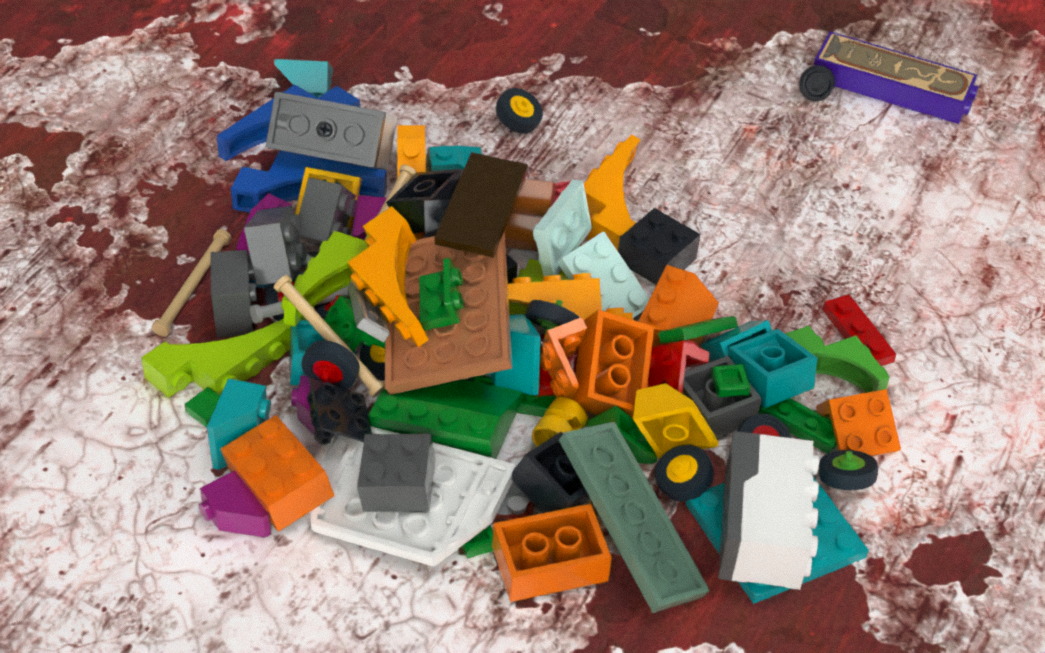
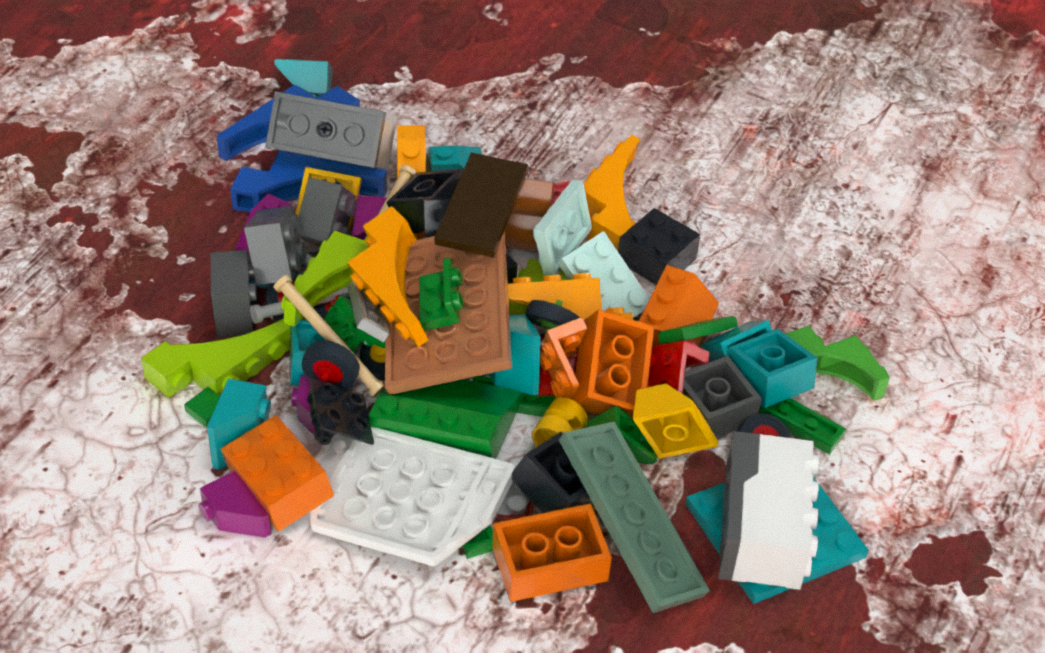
(162, 325): tan bar -> none
(396, 473): dark grey brick -> none
(519, 110): black wheel -> none
(684, 473): black wheel -> none
(730, 380): green tile -> none
(816, 83): black brick -> none
(848, 470): black wheel -> none
(852, 321): red plate -> none
(863, 422): orange bracket -> none
(898, 77): brick -> none

